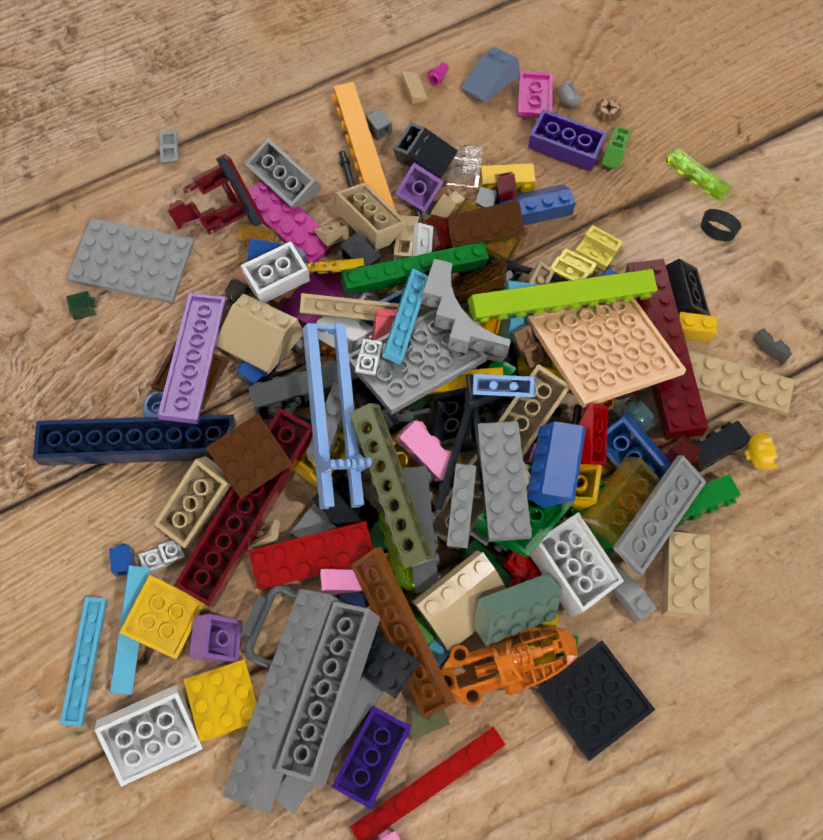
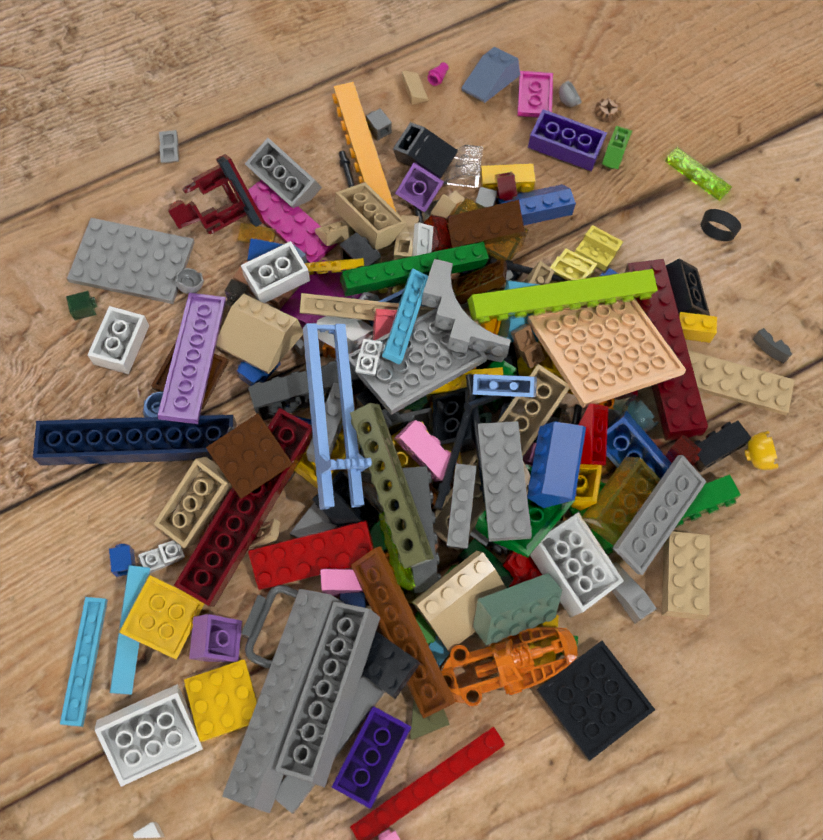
(118, 340): none -> white brick
(151, 830): none -> white slope
(189, 280): none -> light grey hair

